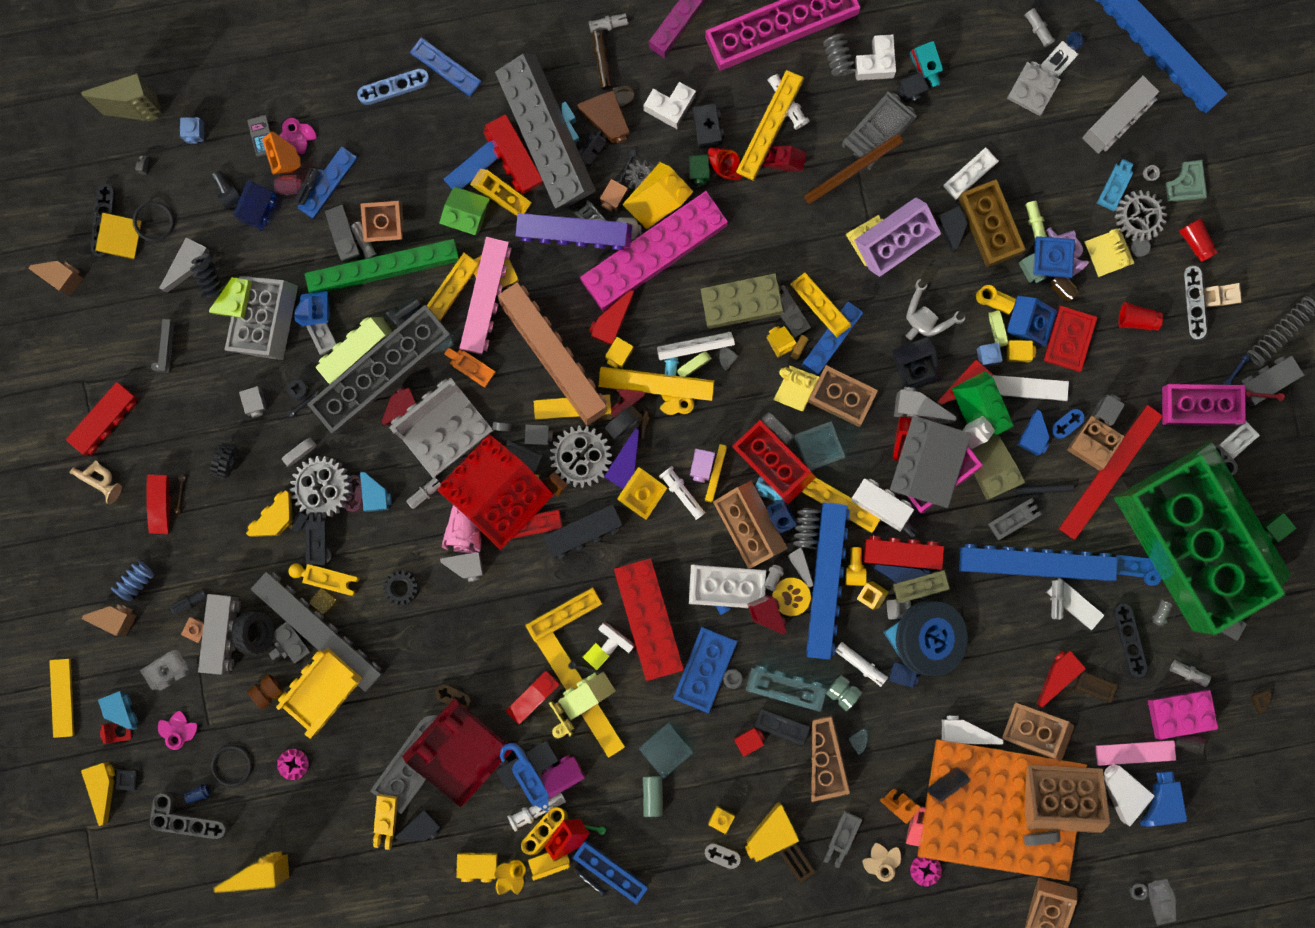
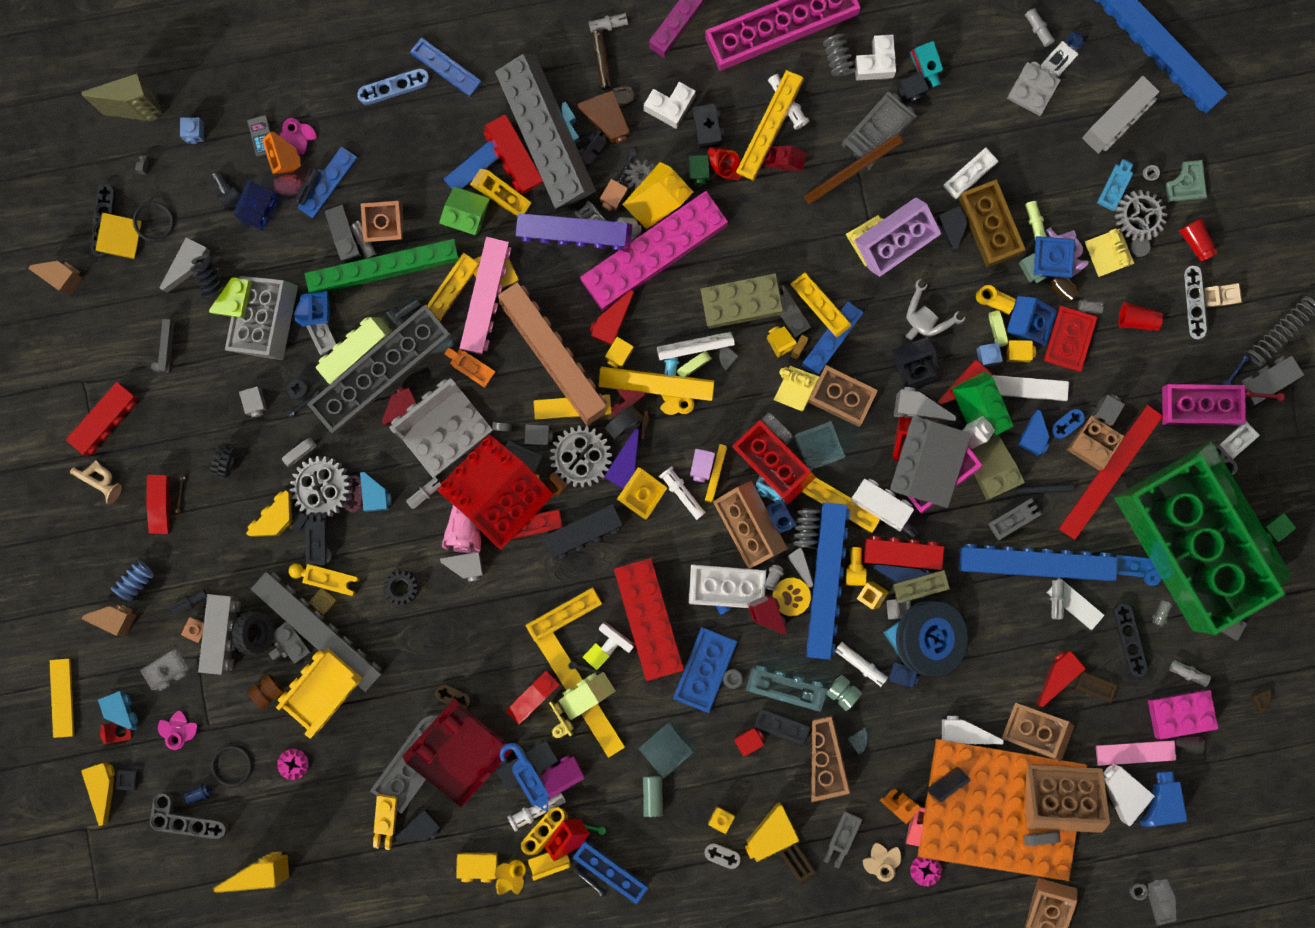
(1090, 306): none -> clear pin

